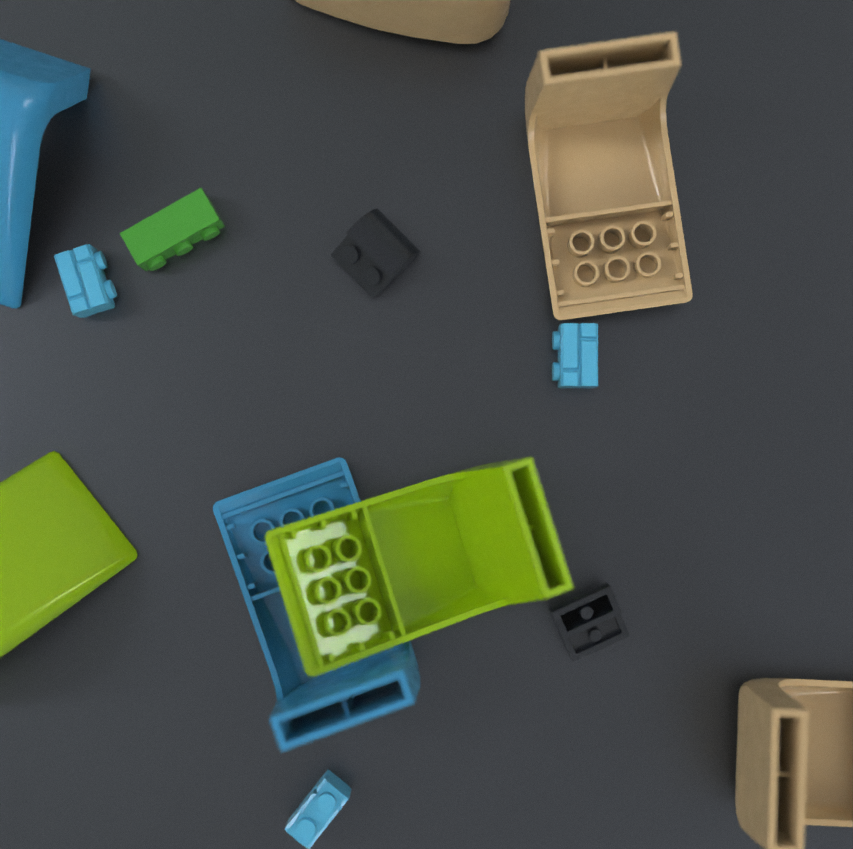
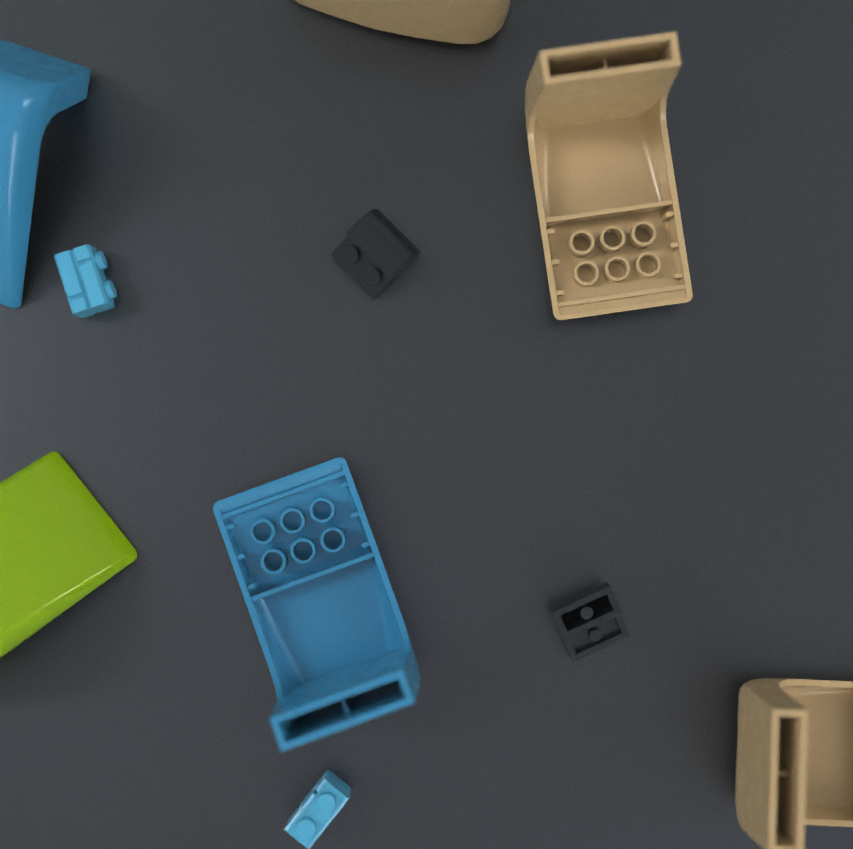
(172, 230): bright green brick -> none
(416, 561): lime piece -> none
(576, 355): medium azure brick -> none

